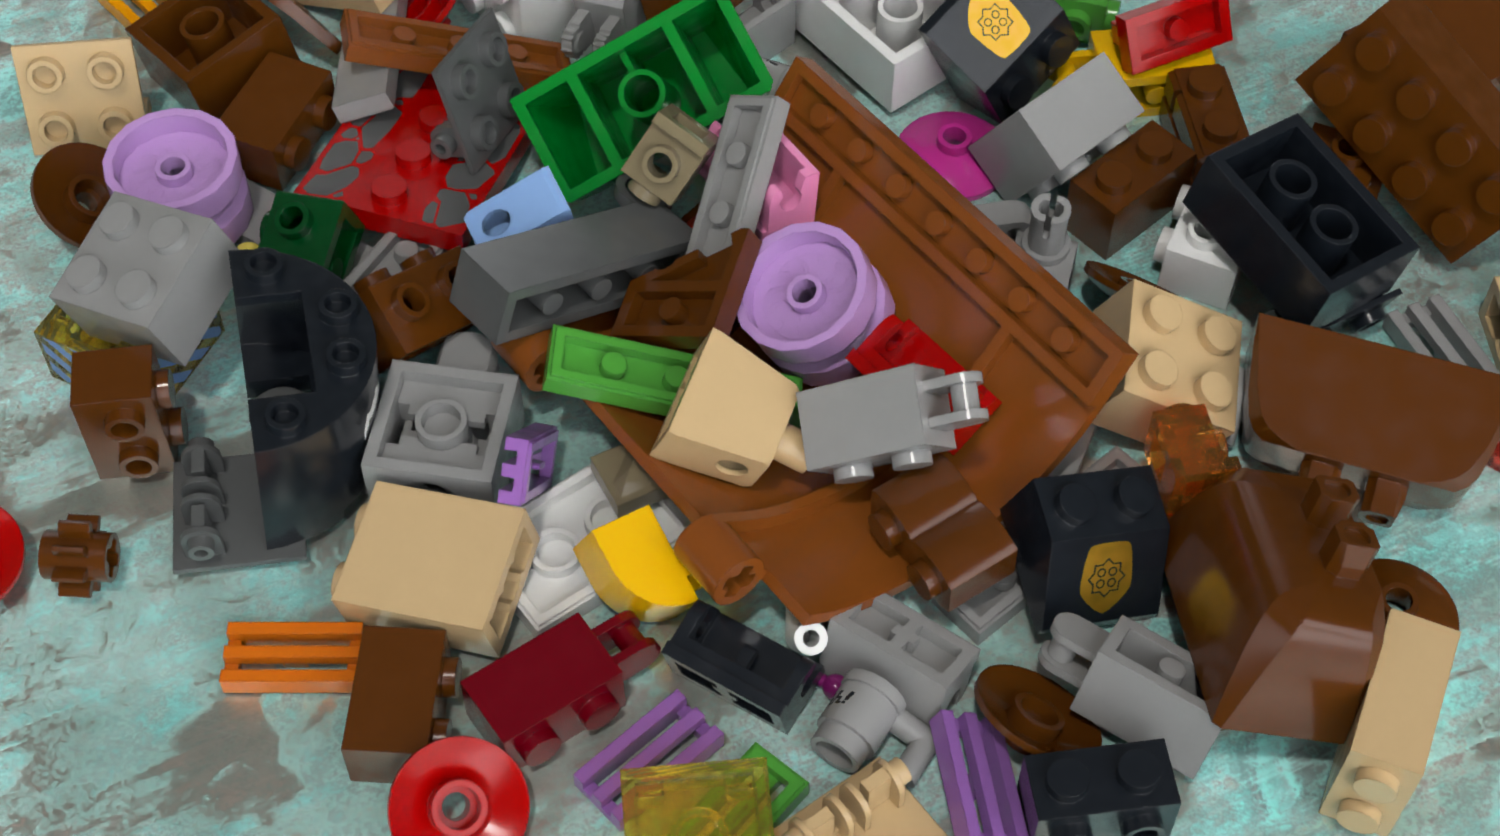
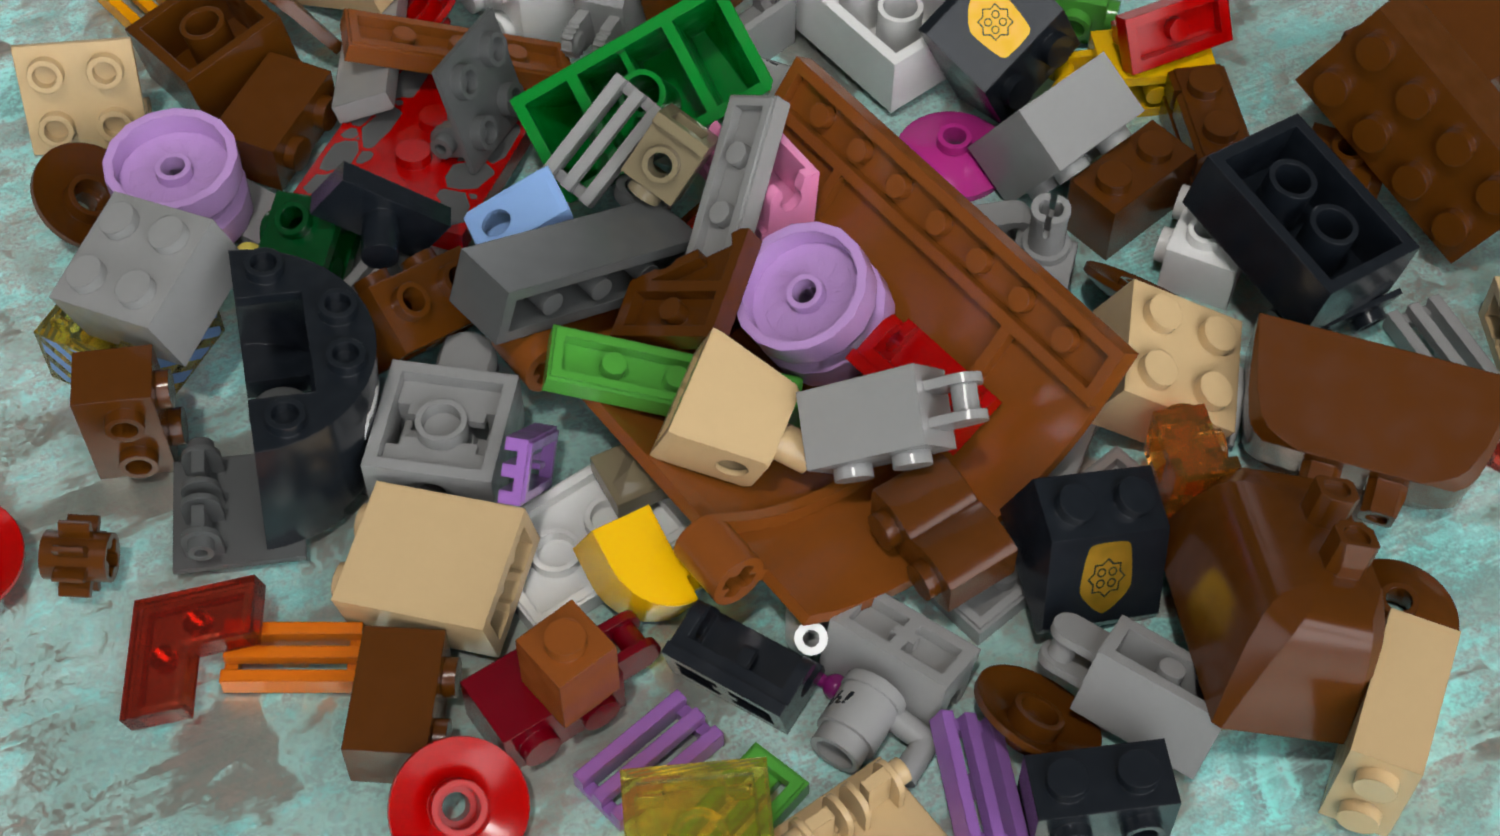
(173, 634): none -> clear red tile
(381, 212): none -> black tile
(568, 663): none -> dark orange brick
(583, 129): none -> light grey tile

